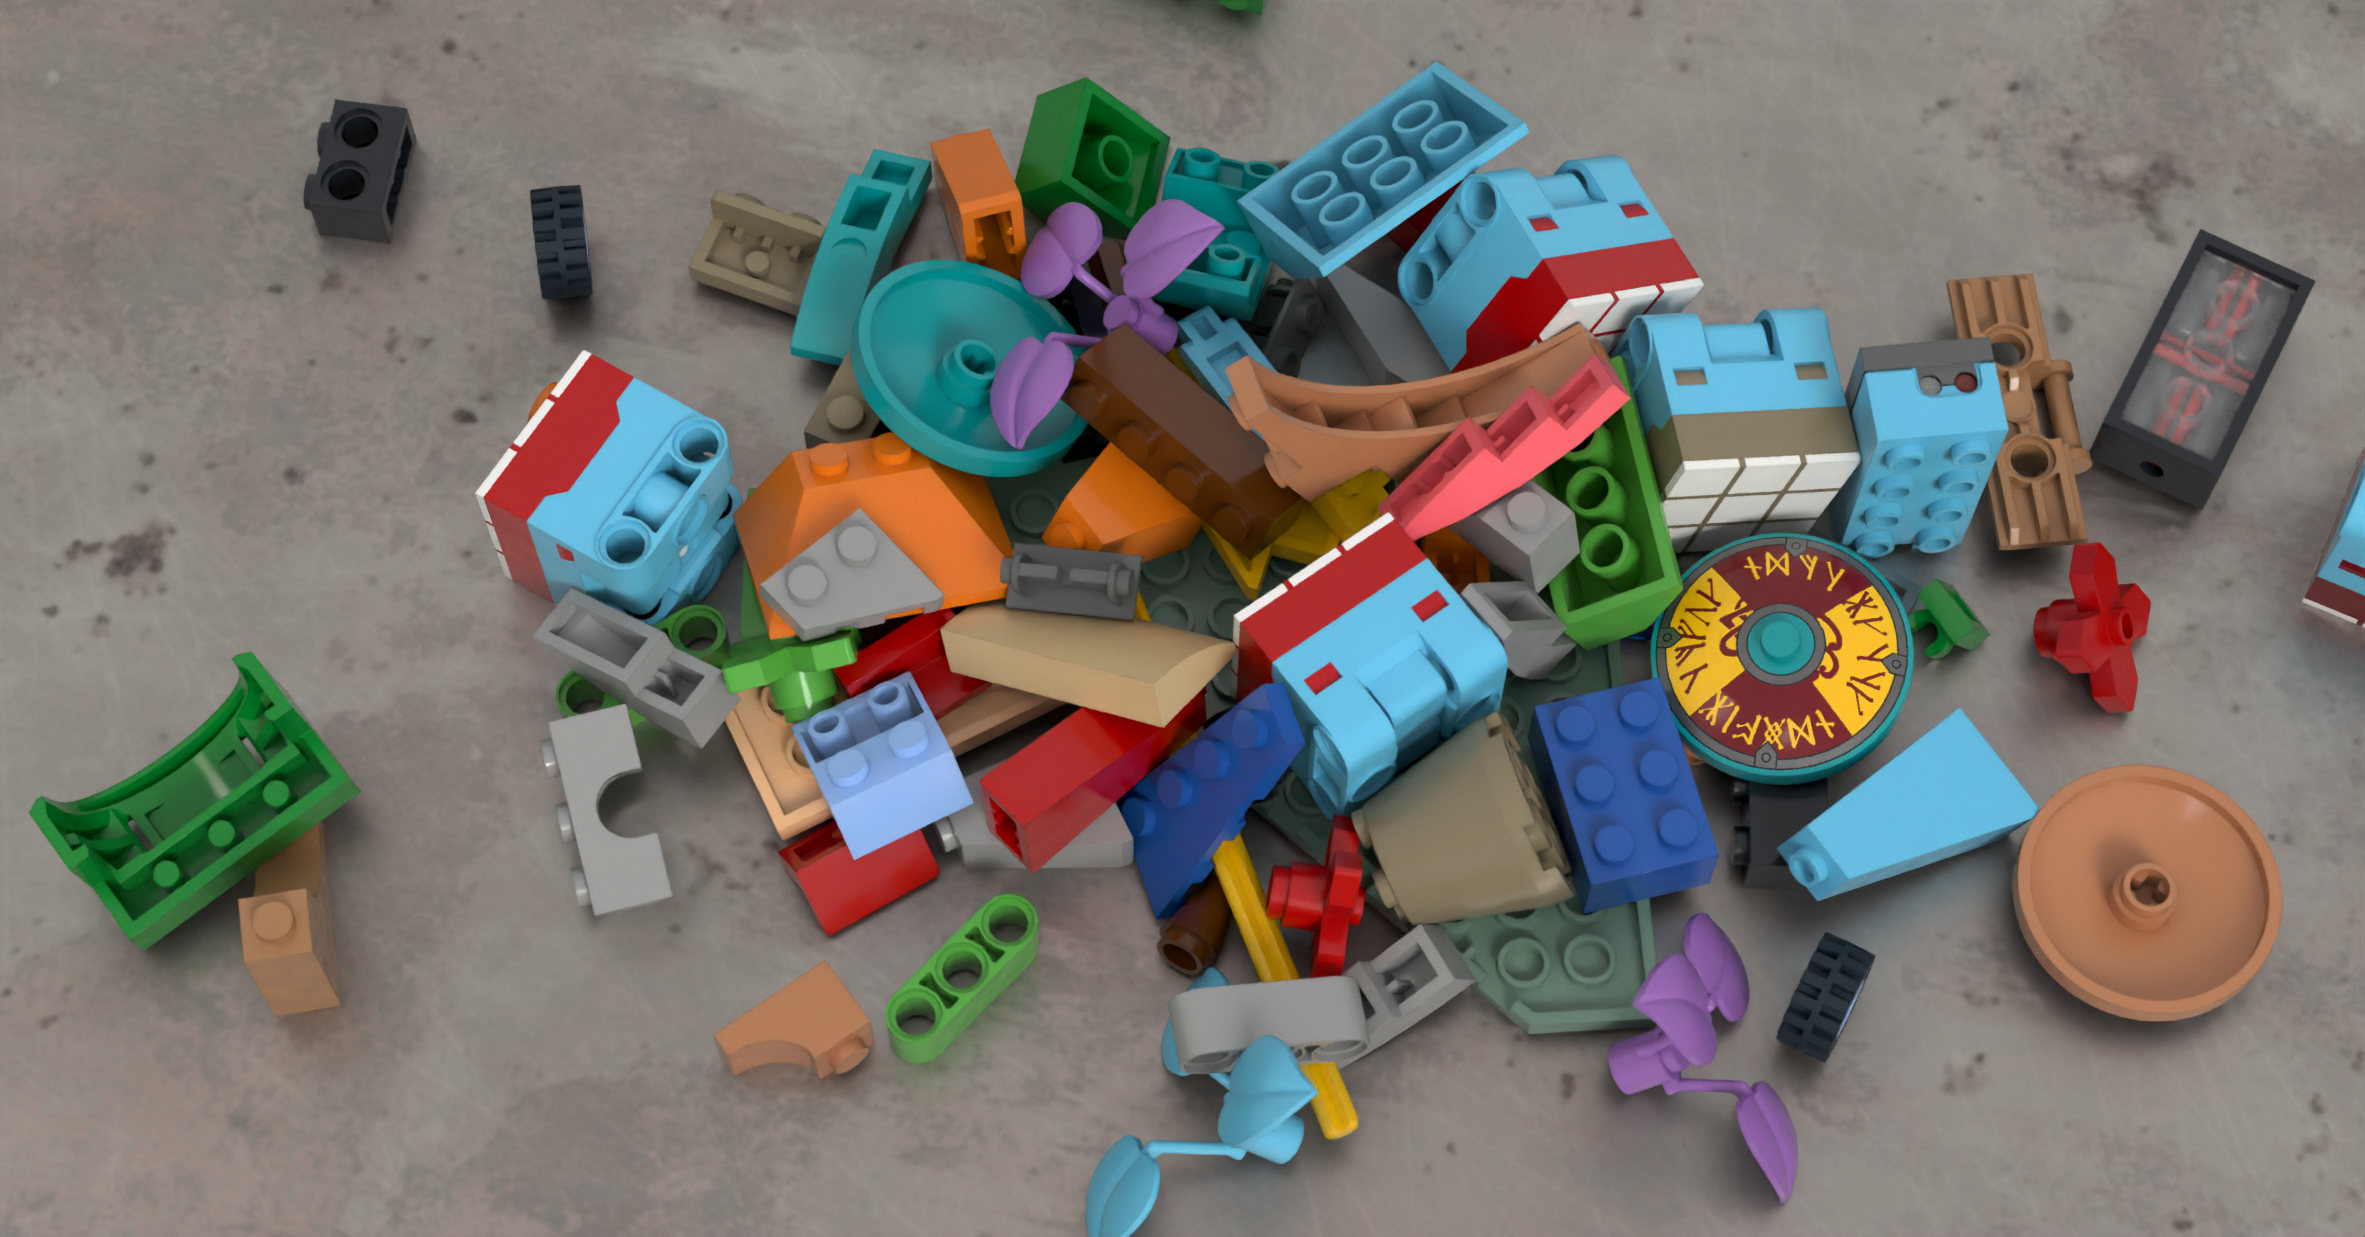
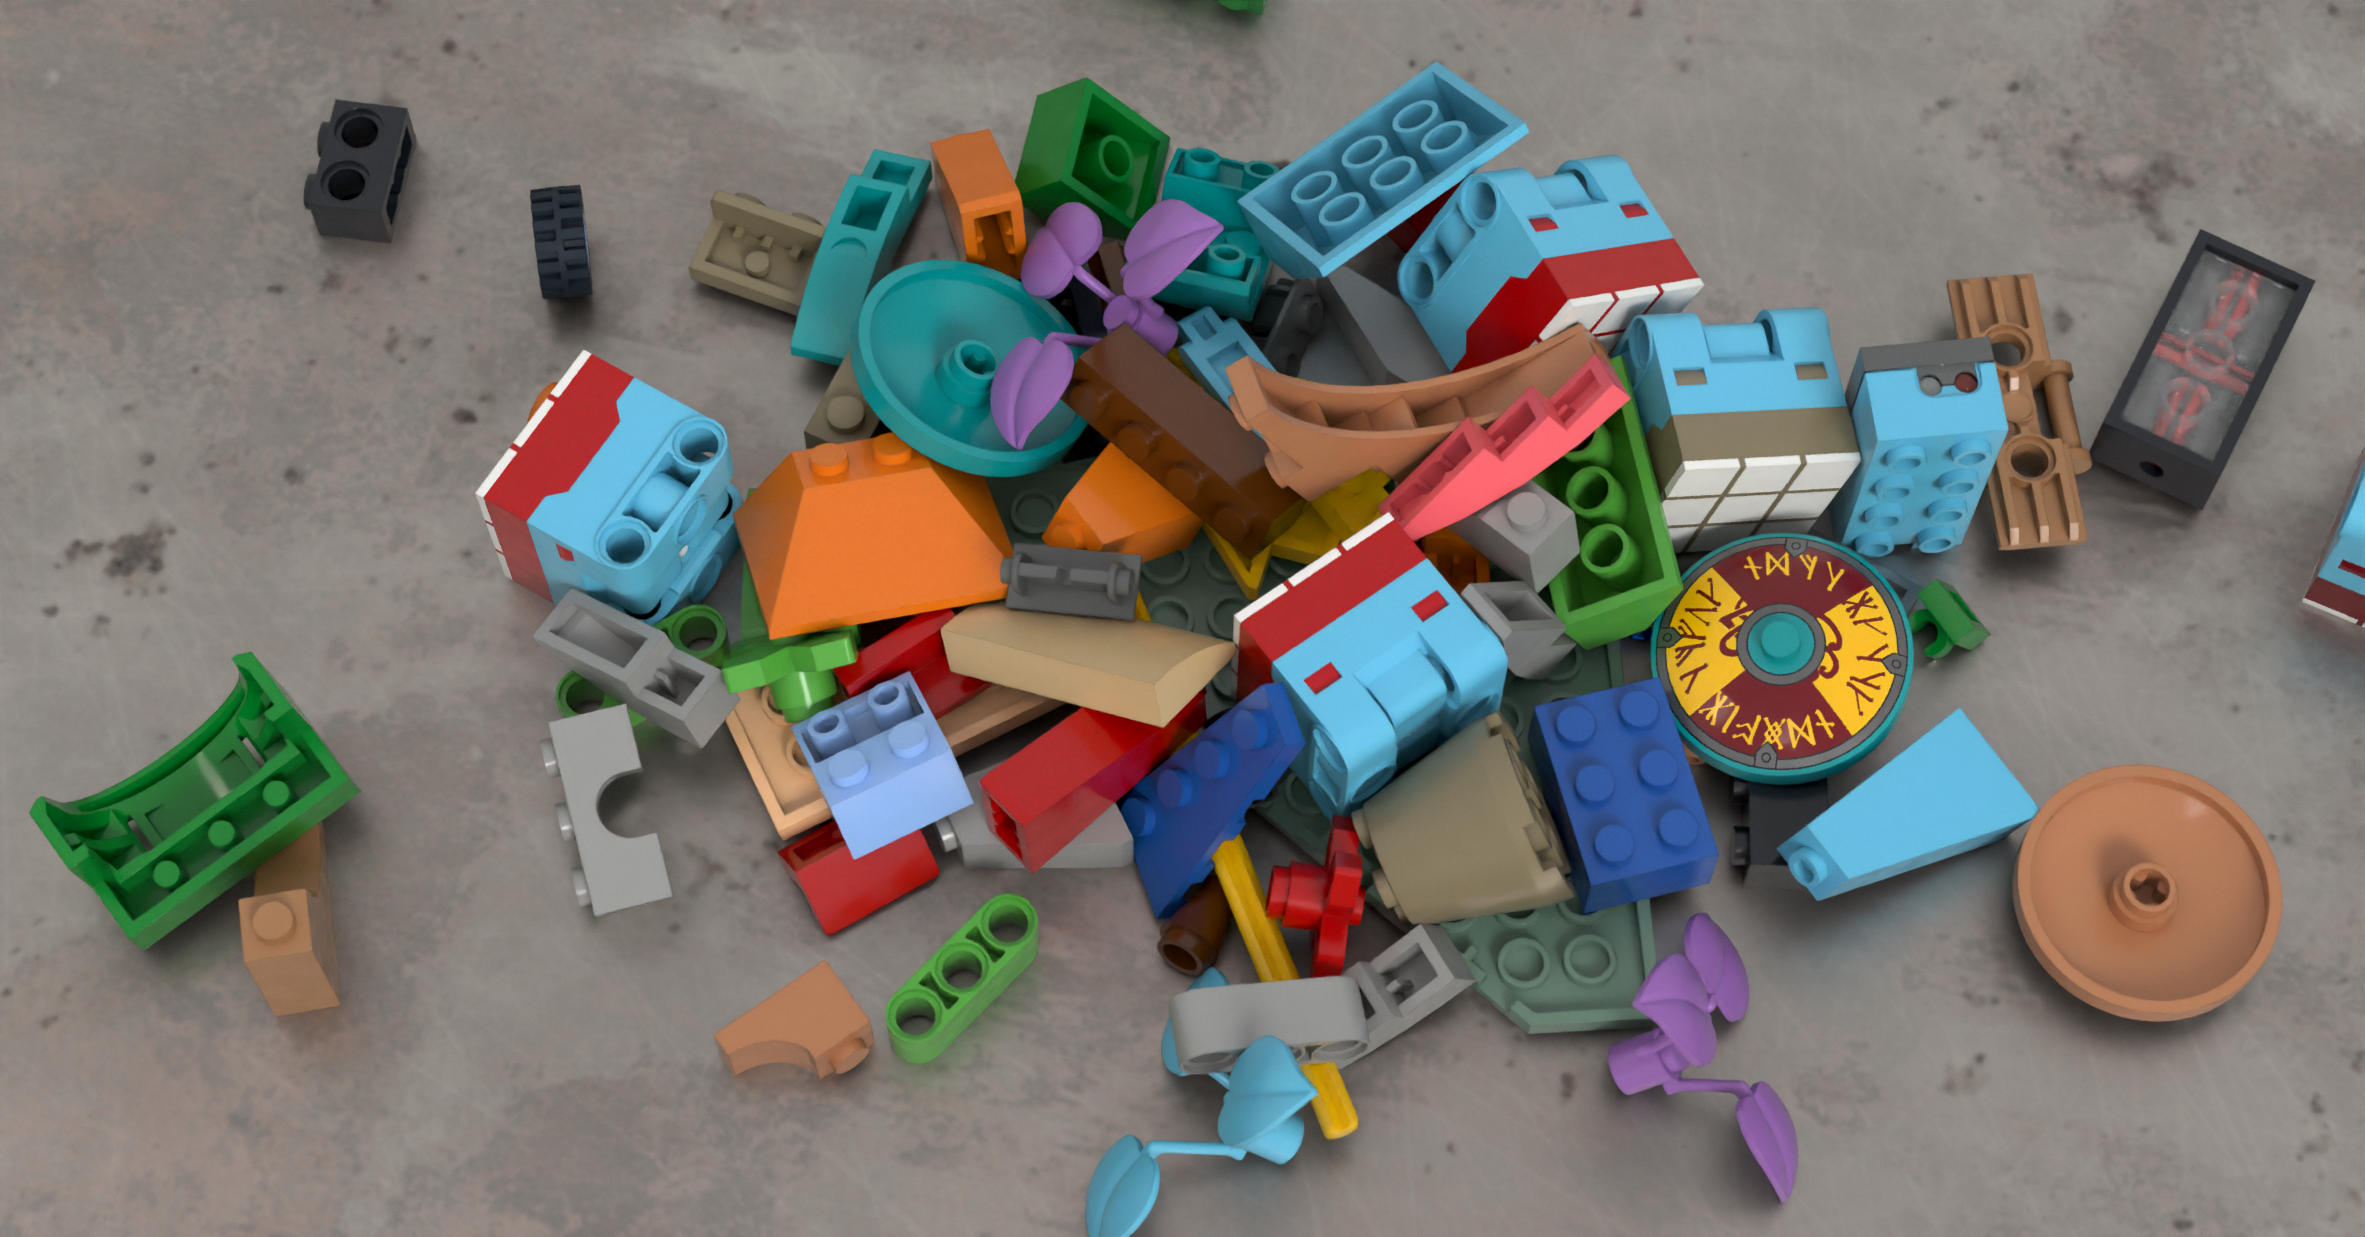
(848, 581): light grey wing -> none
(1825, 997): black wheel -> none
(2096, 627): red plant -> none

